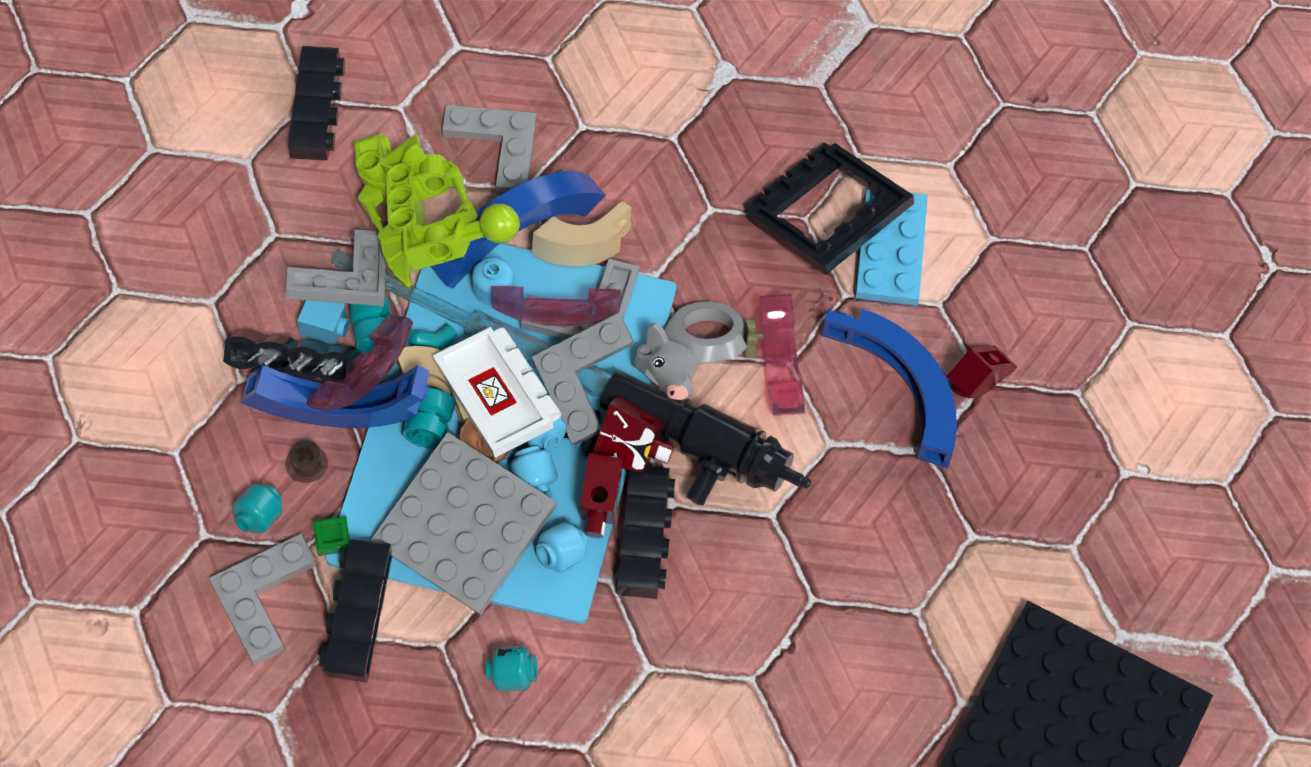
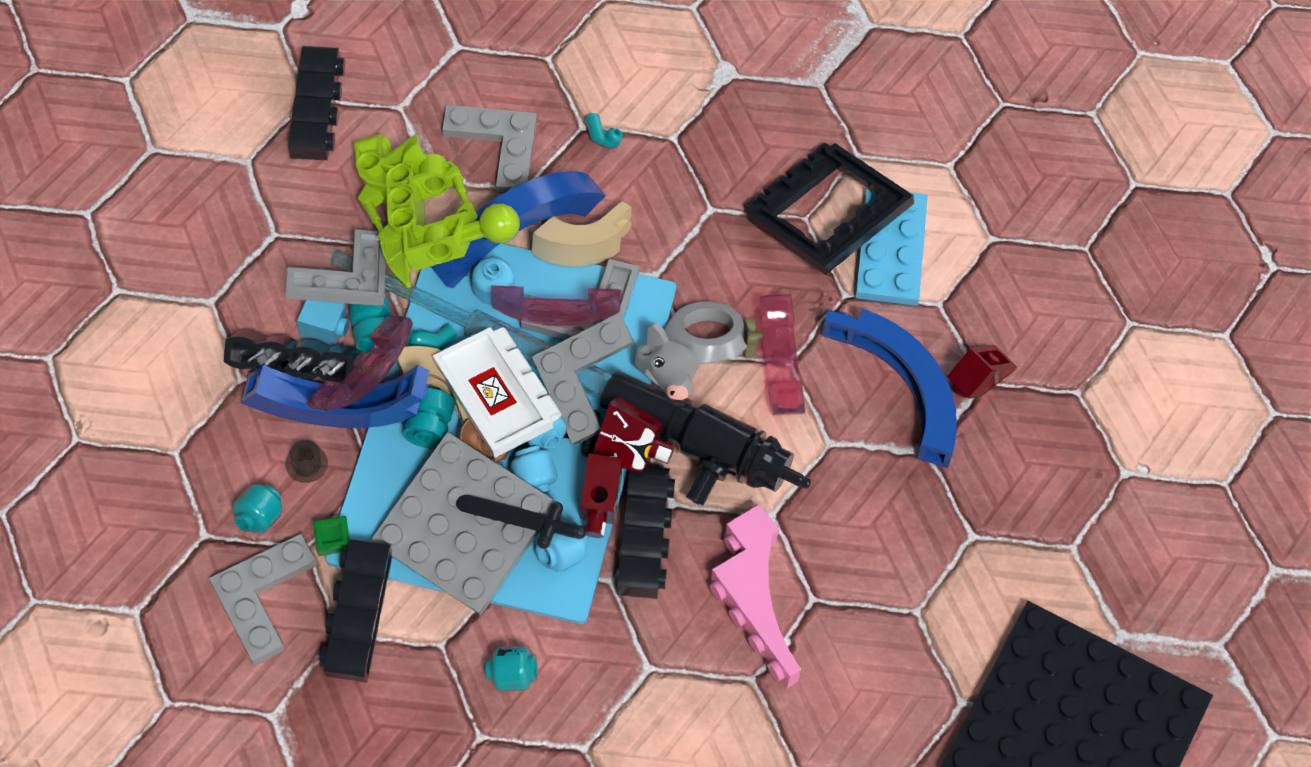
(545, 524): none -> black sword
(606, 138): none -> teal arm
(746, 592): none -> bright pink arch

